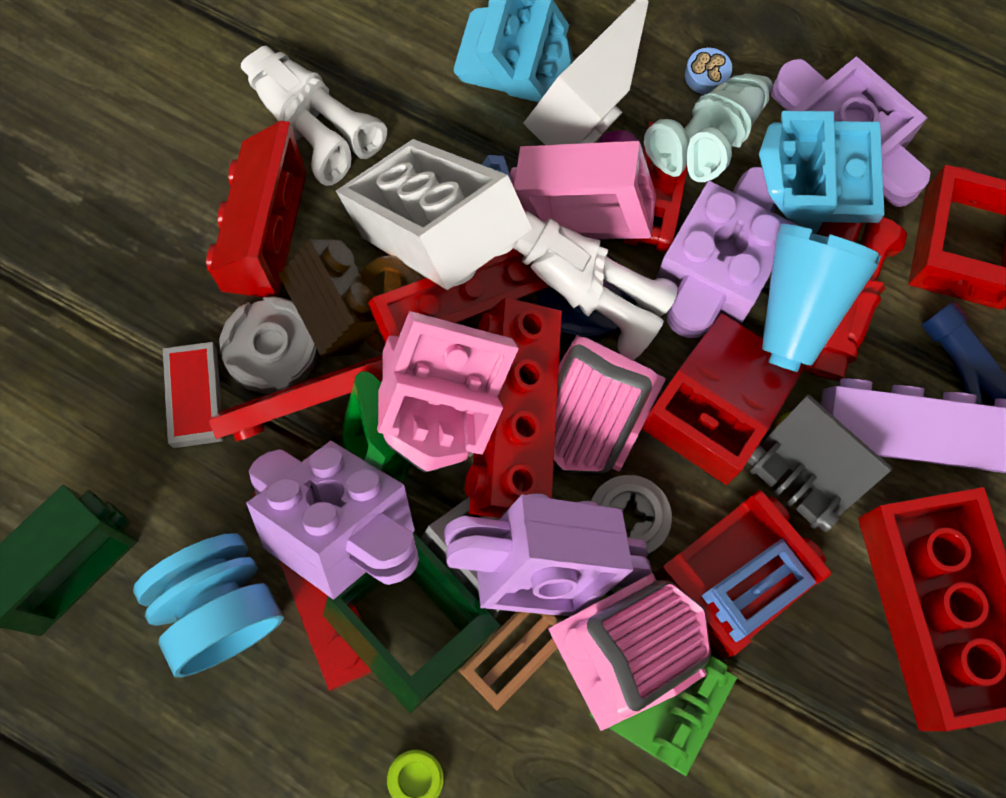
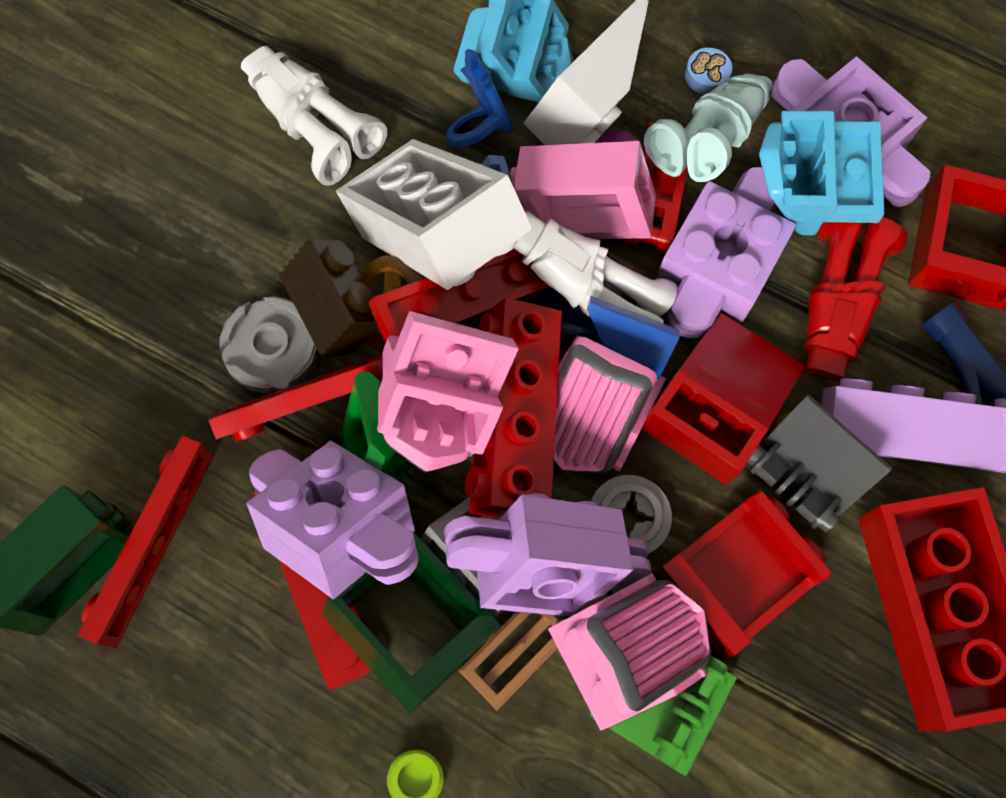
(112, 609): none -> red plate
(191, 393): red tile -> none
(207, 601): medium azure wheel -> none
(258, 214): red slope -> none
(490, 106): none -> blue piece
(633, 334): none -> blue tile
(730, 610): medium blue tile -> none
(811, 292): medium azure cone -> none

